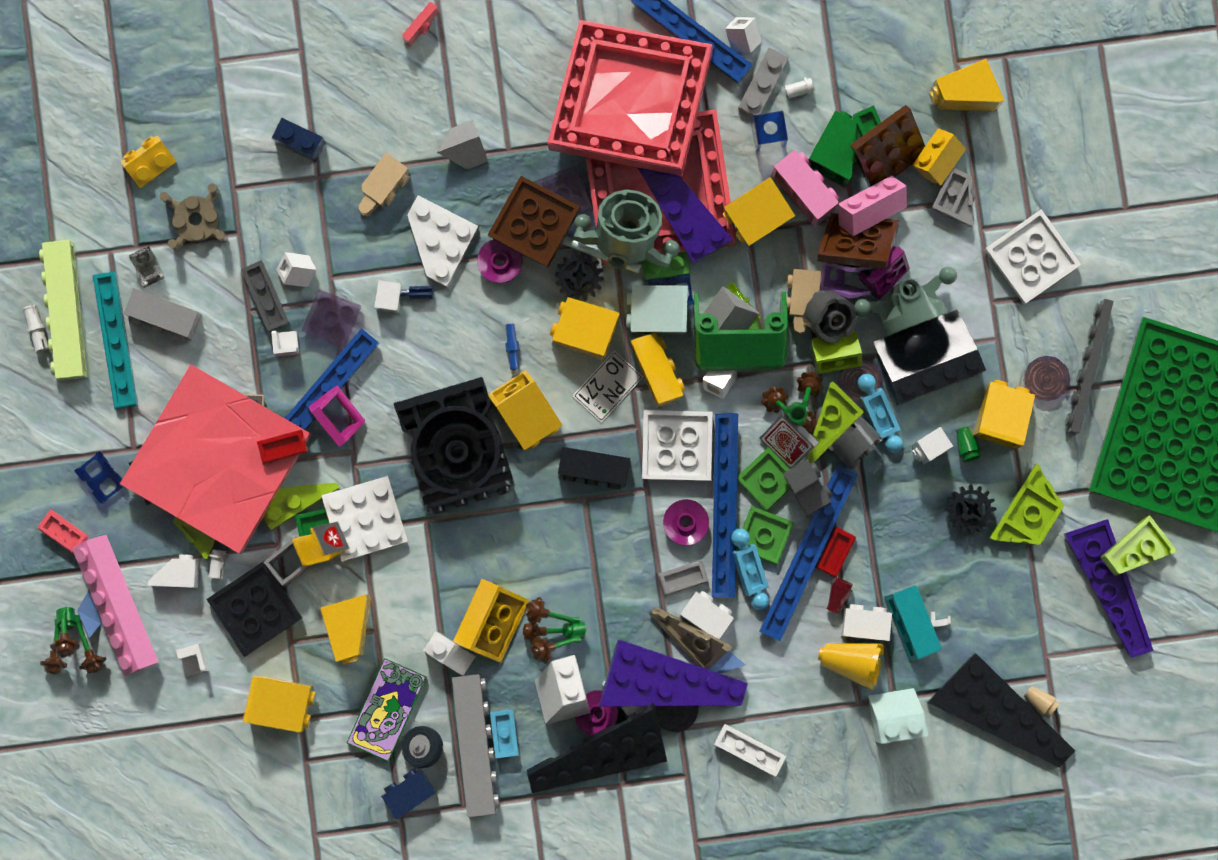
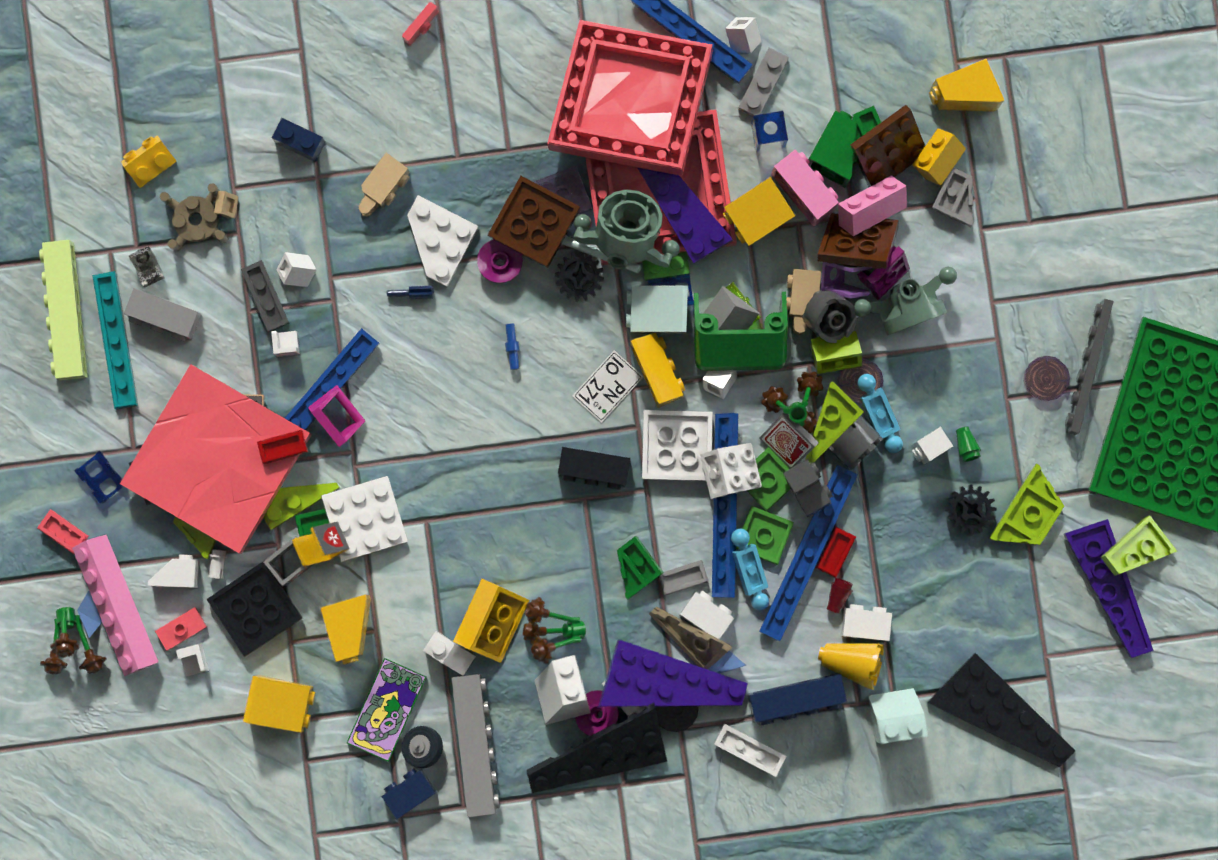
(35, 328): white pin -> none
(181, 629): none -> coral plate
(226, 204): none -> tan plate
(331, 318): clear purple plate -> none
(388, 297): white panel -> none
(435, 490): black brick -> none
(464, 146): light grey slope -> none
(504, 733): medium azure plate -> none
(525, 410): yellow slope -> none
(585, 328): yellow slope -> none
(637, 566): none -> green wing
(698, 522): magenta dish -> none
(730, 470): none -> white bracket
(797, 698): none -> dark blue brick
(799, 88): white pin -> none
(913, 623): teal panel -> none
(928, 357): black slope -> none
(936, 623): white piece -> none
(1004, 414): yellow slope -> none
(1032, 256): white plate -> none
(1042, 702): tan cone -> none

